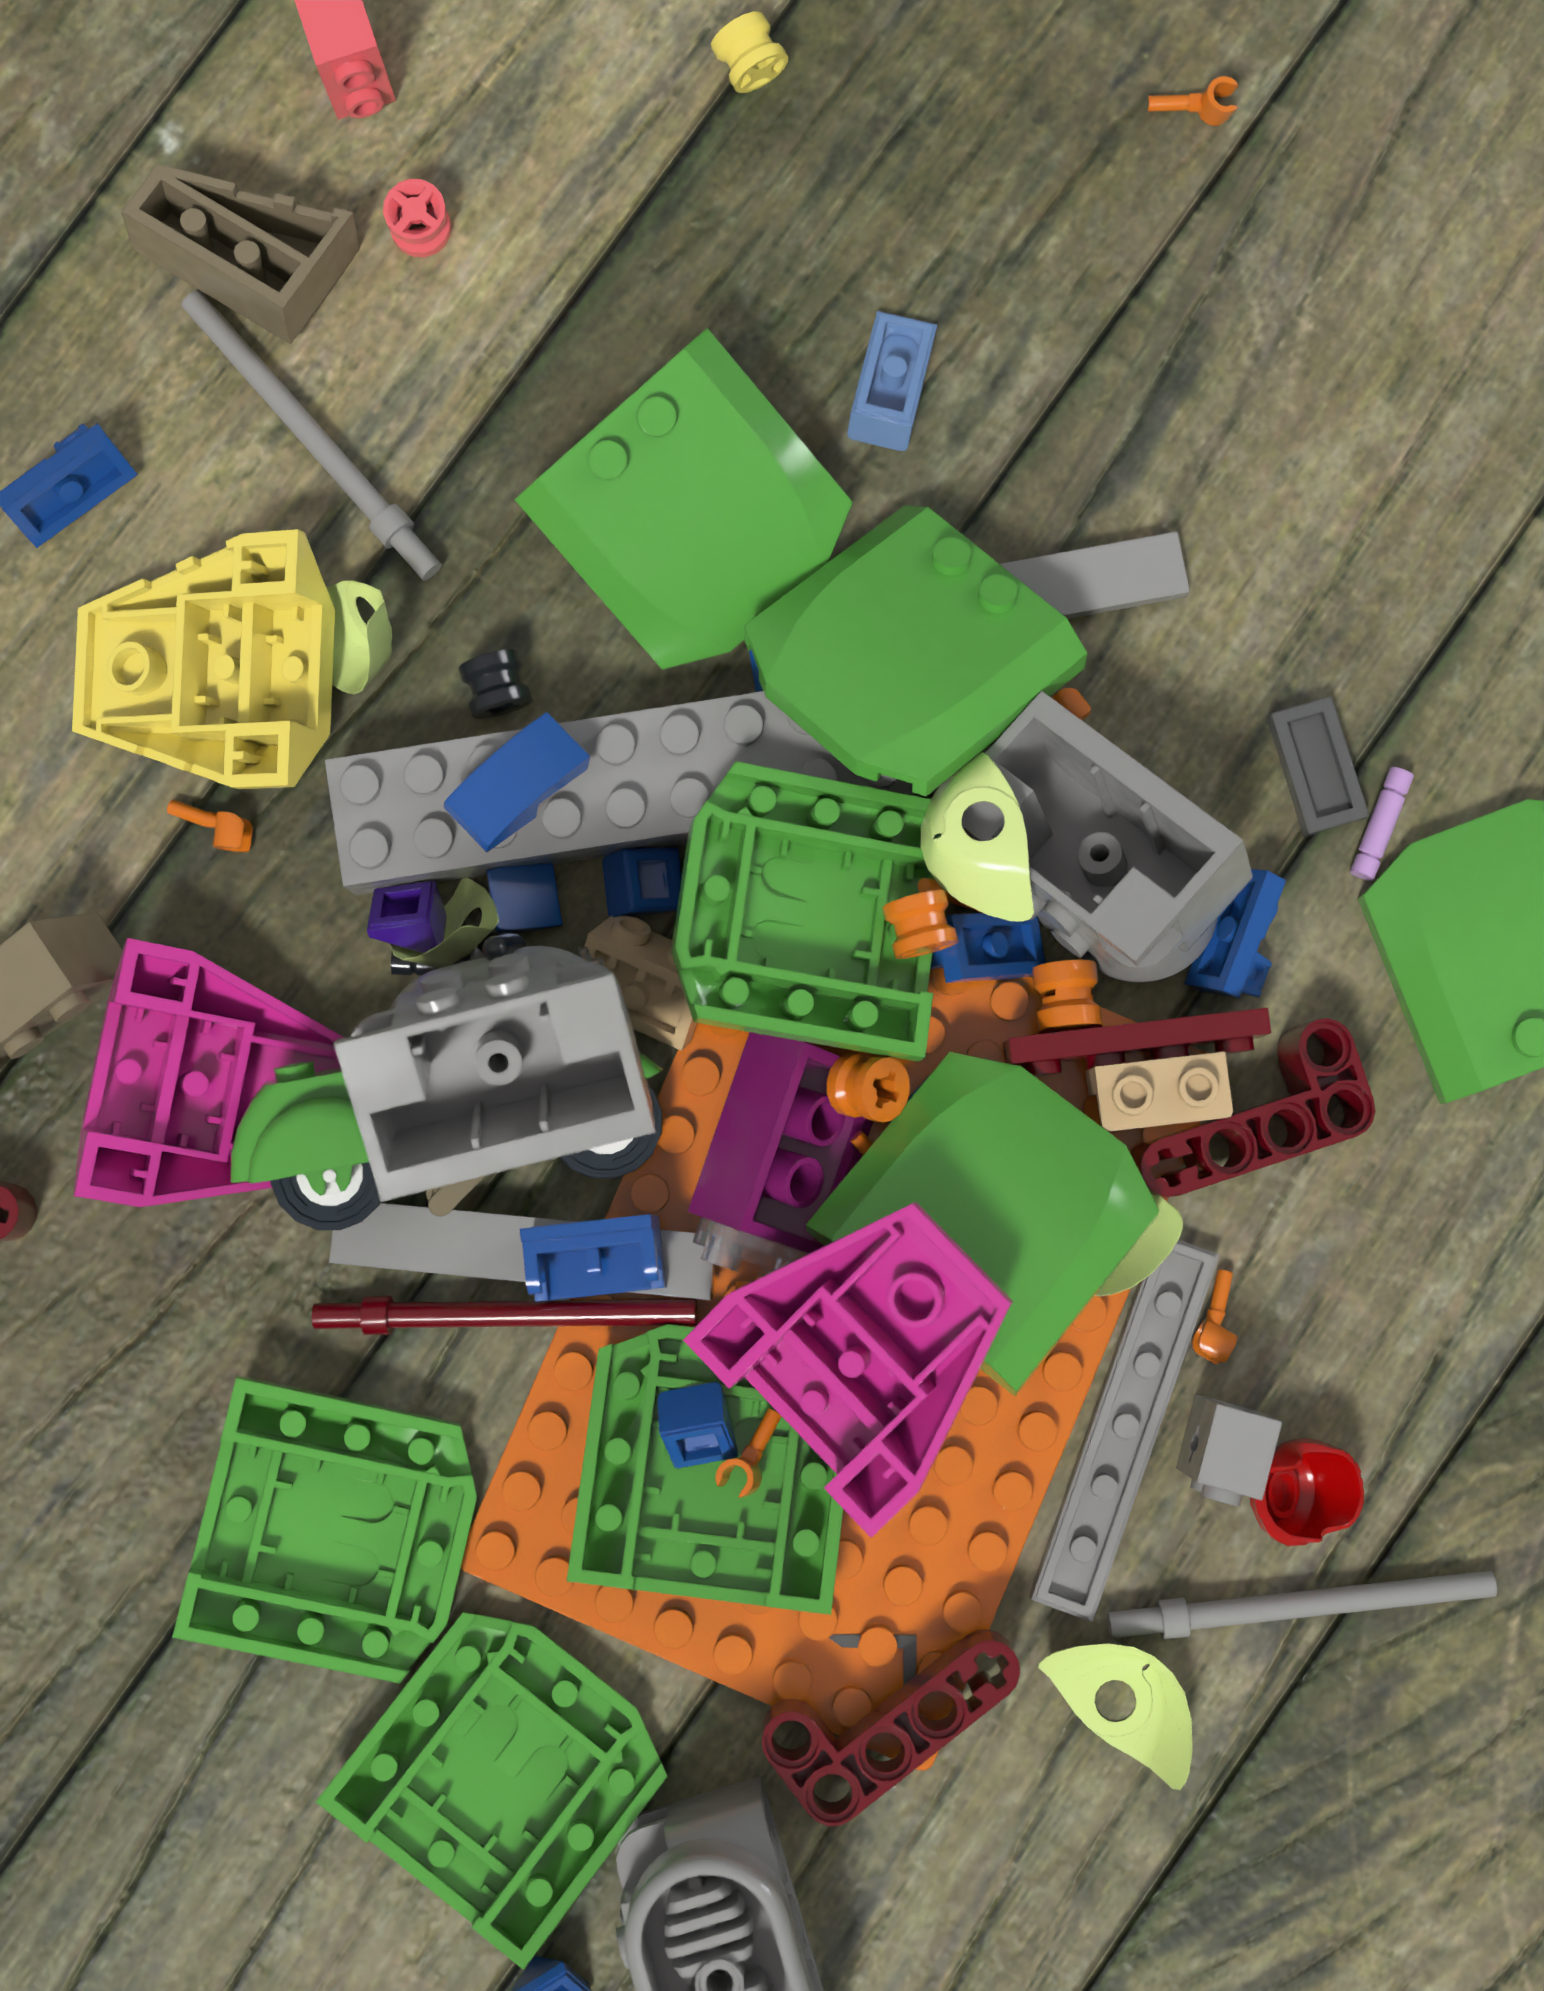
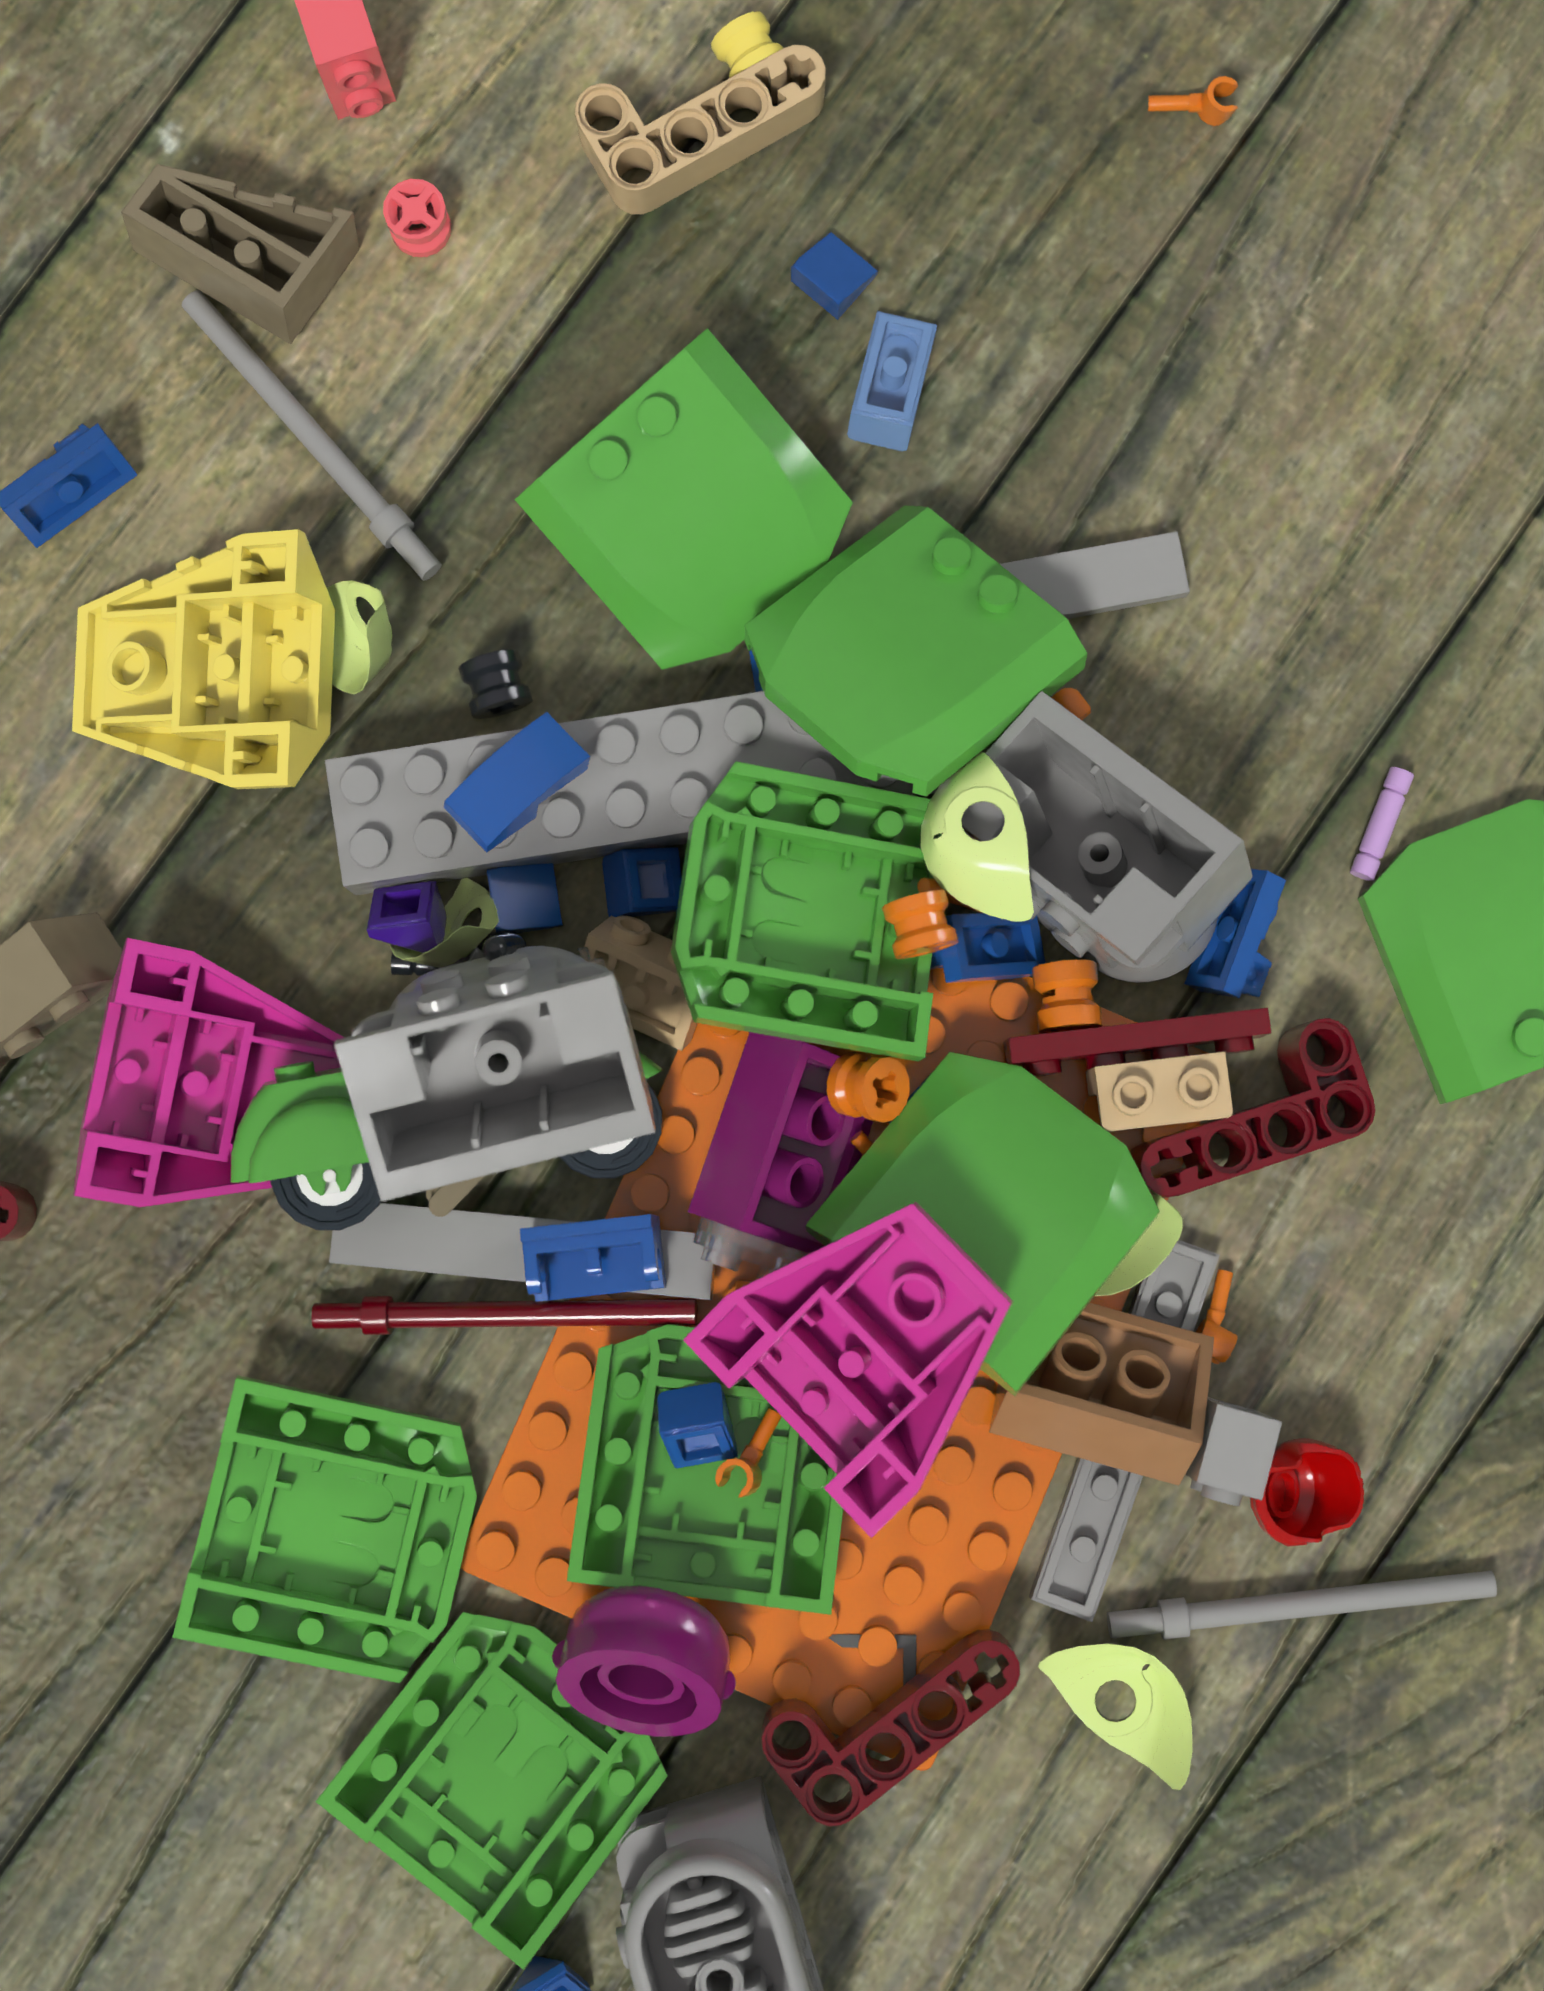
(230, 831): orange hand -> none
(645, 1662): none -> magenta piece
(703, 118): none -> tan beam
(832, 274): none -> blue slope
(1116, 1395): none -> medium nougat slope
(1317, 766): dark grey tile -> none

